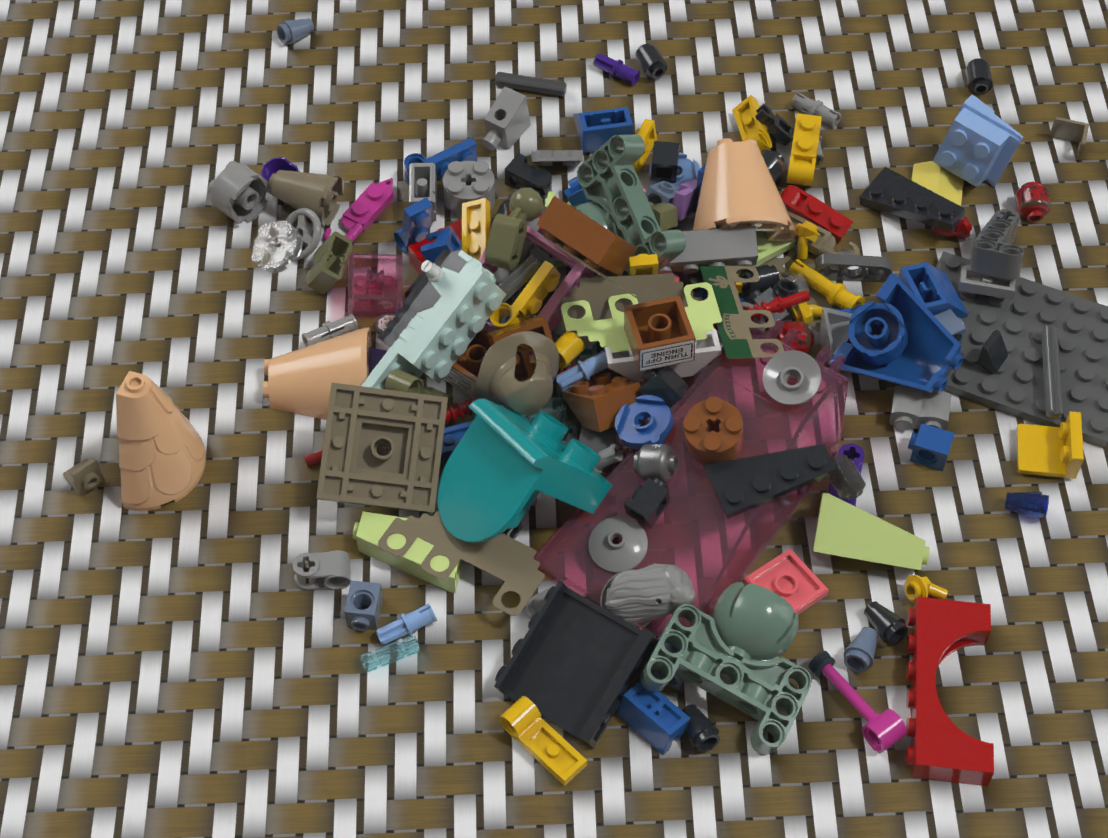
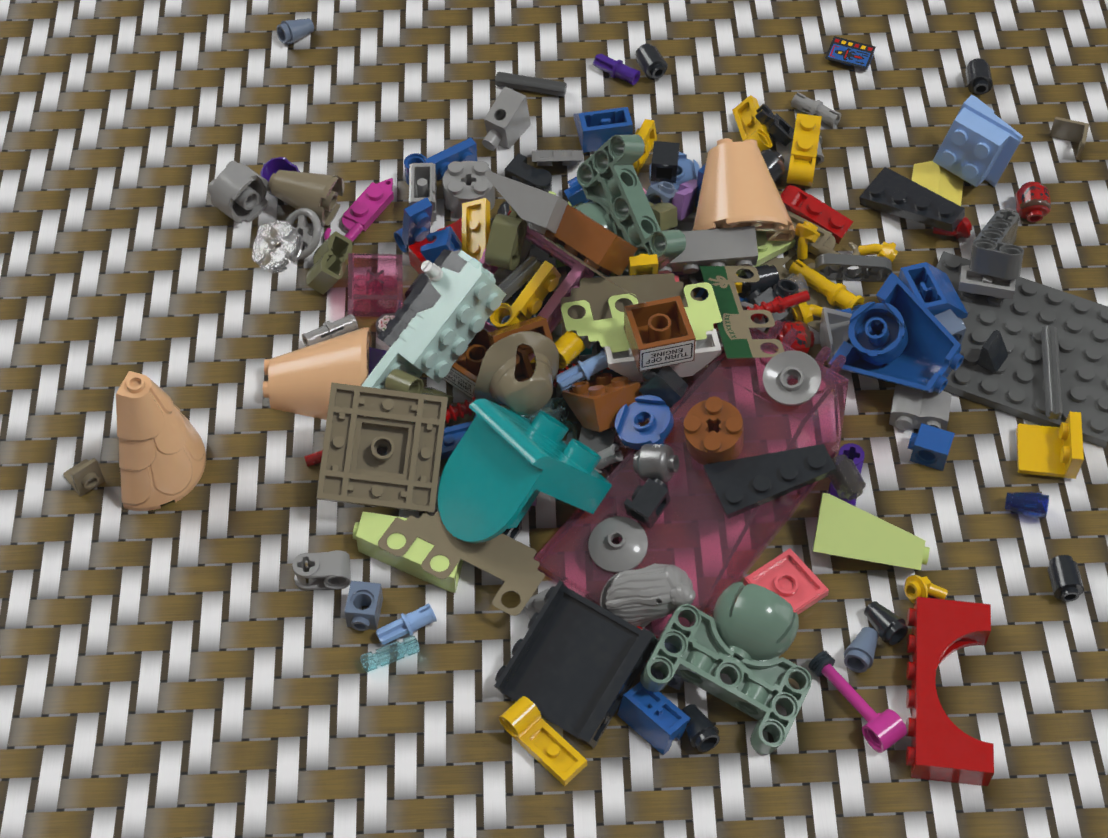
(531, 204): none -> light grey slope
(850, 52): none -> piece
(882, 250): none -> yellow plate
(1065, 578): none -> black brick

